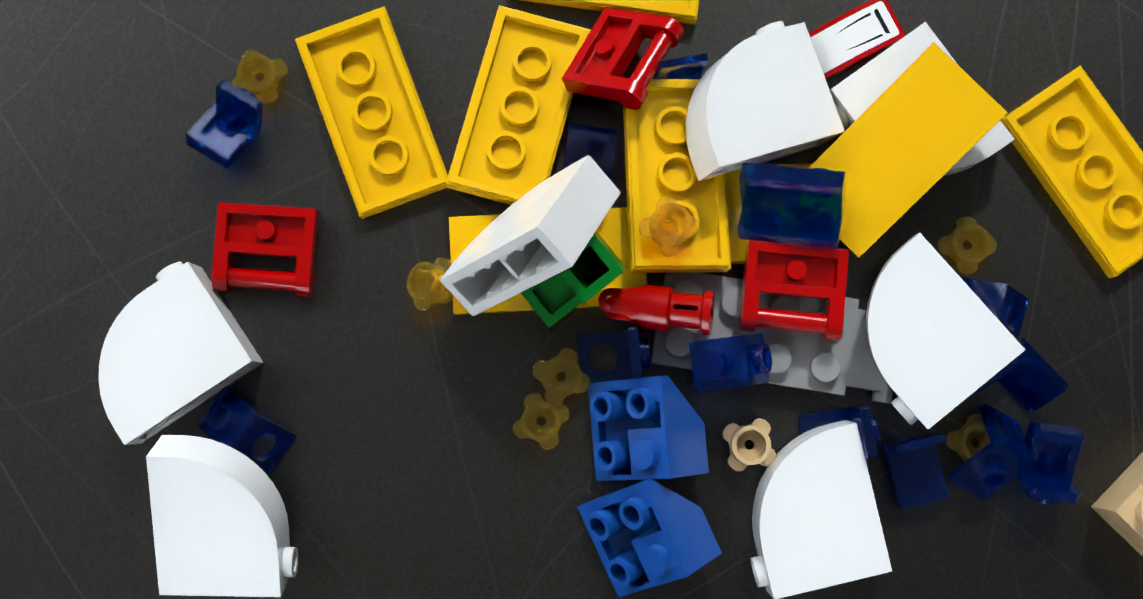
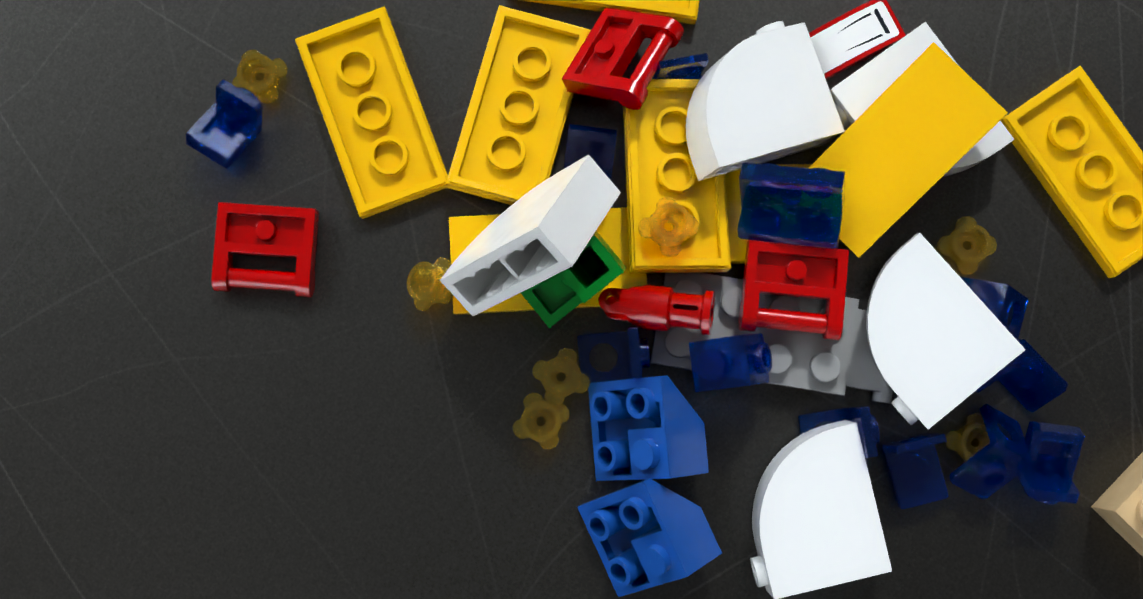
(170, 353): white brick -> none
(216, 521): white brick -> none
(240, 426): clear blue bracket -> none
(761, 451): tan plate -> none

